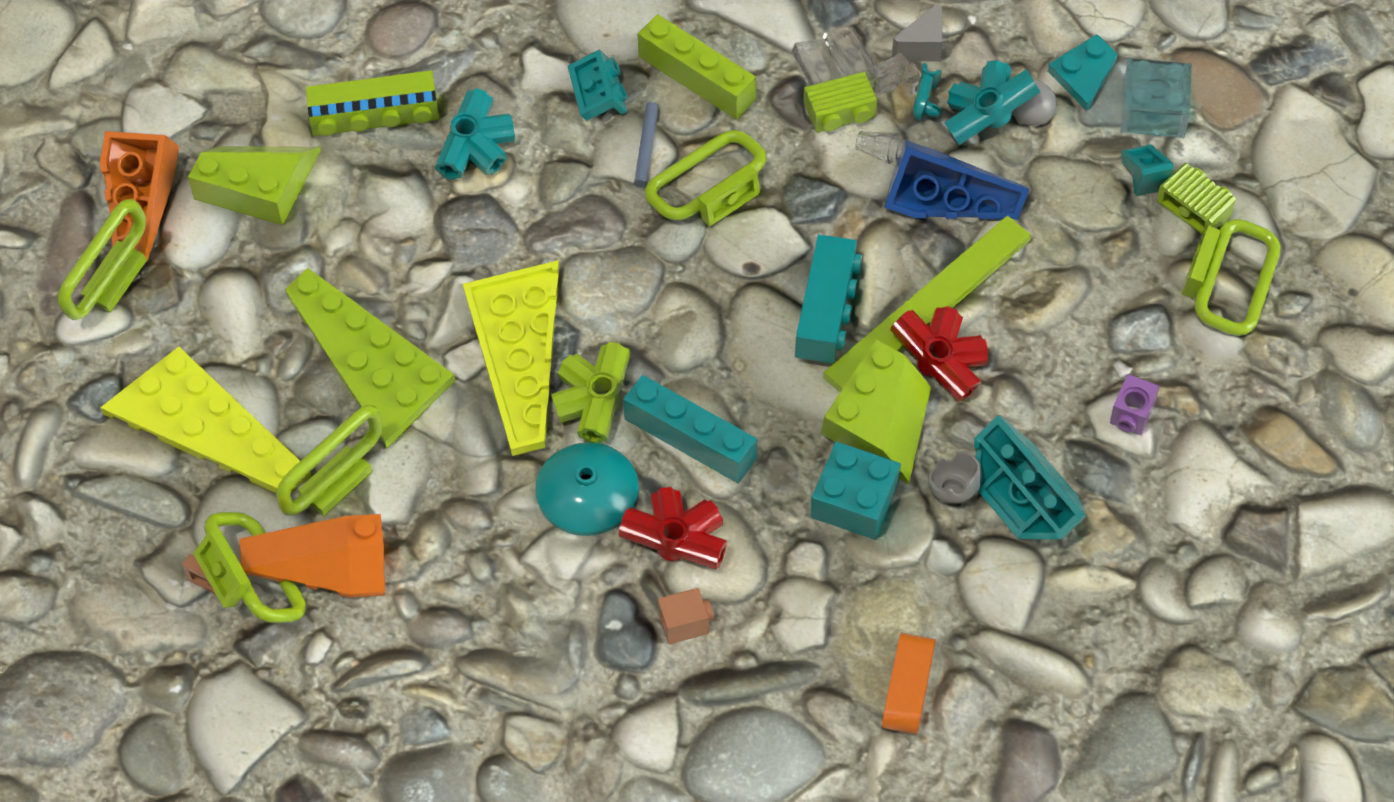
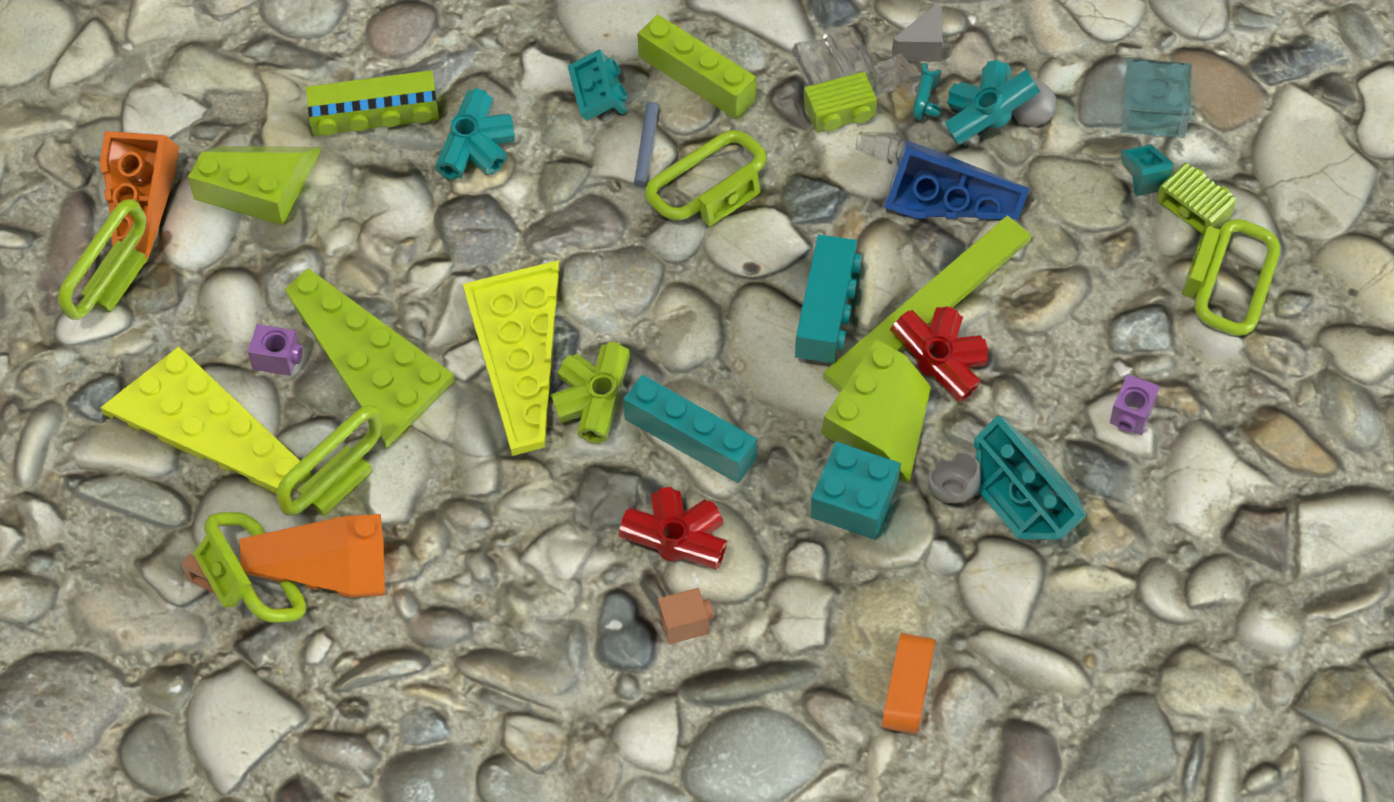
(268, 339): none -> medium lavender brick
(590, 504): teal dish -> none
(1084, 69): teal wing -> none

